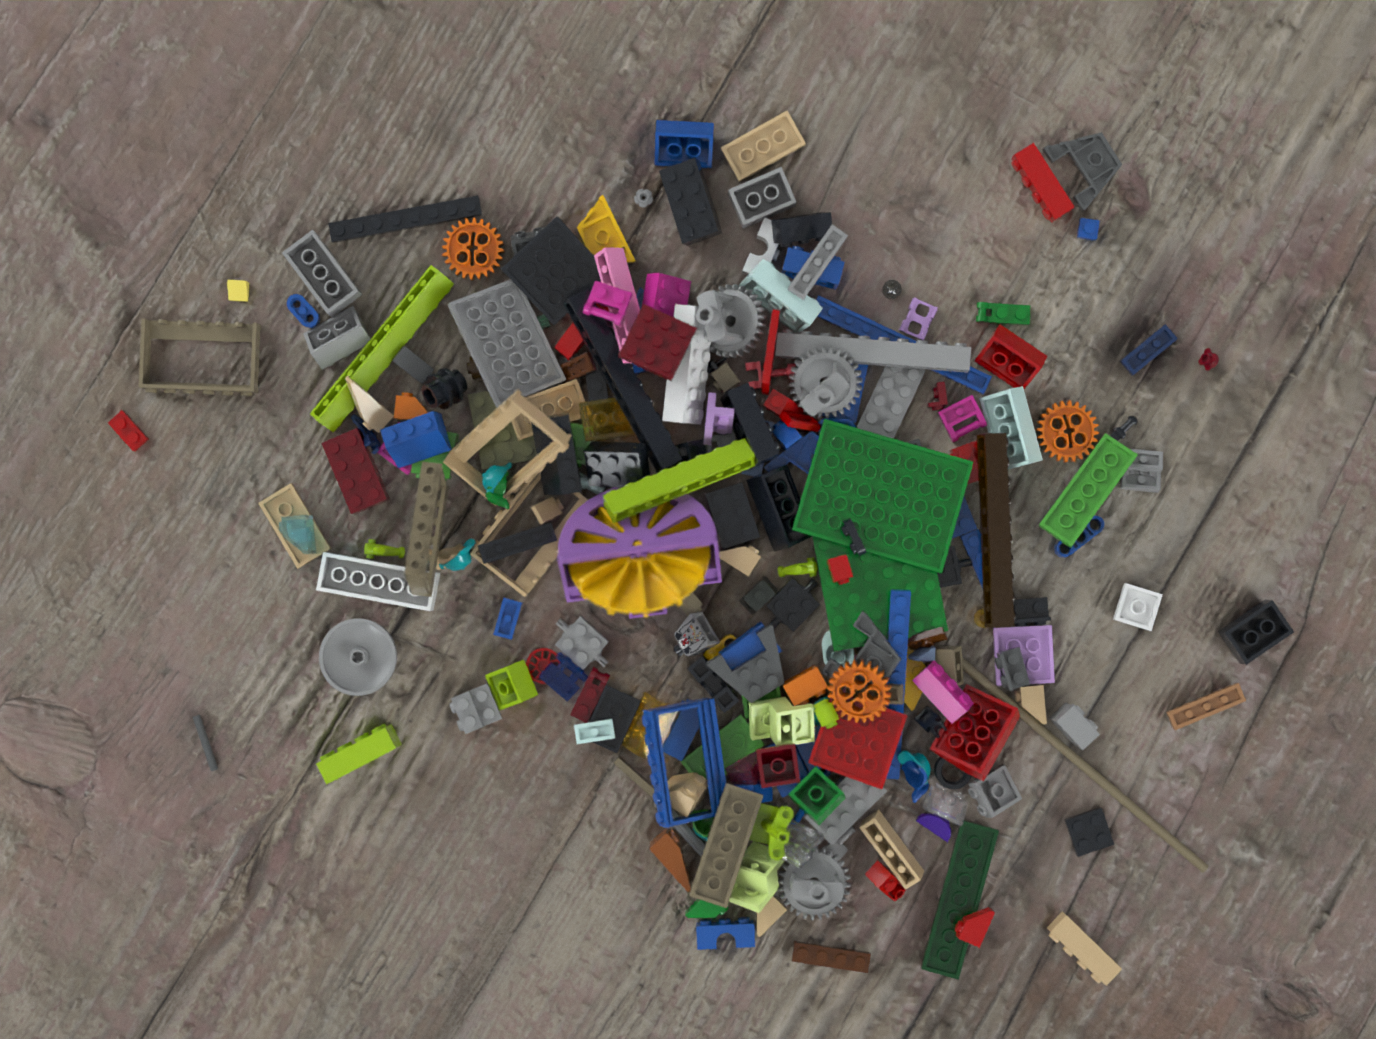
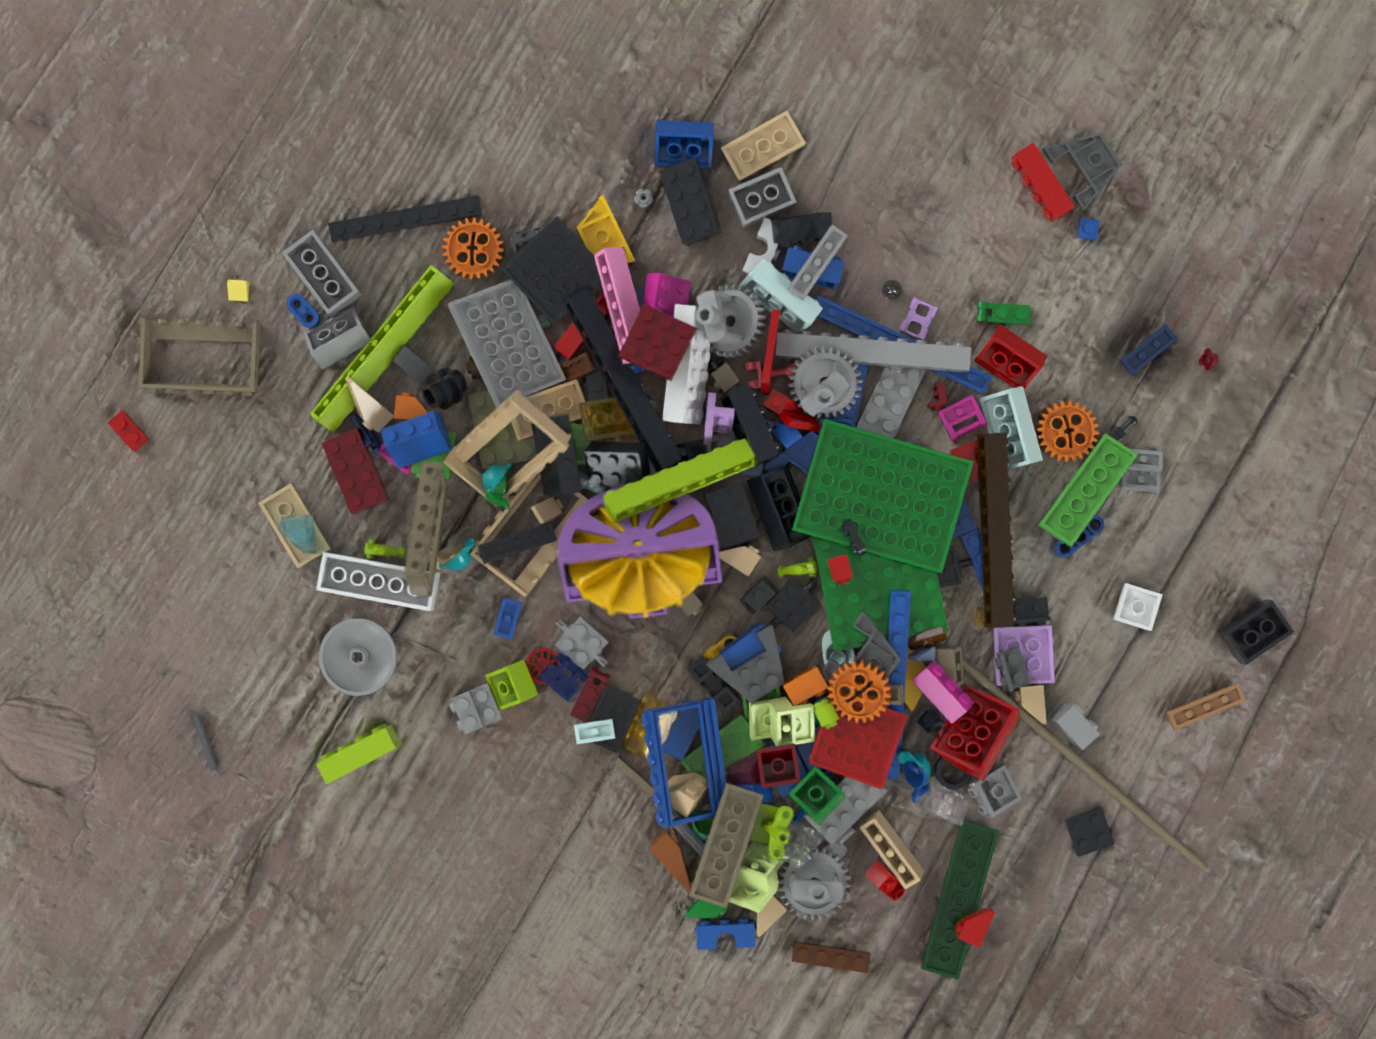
(609, 297): dark pink plate -> none
(695, 636): light grey torso -> none
(936, 825): dark purple tile -> none
(1084, 948): tan brick -> none

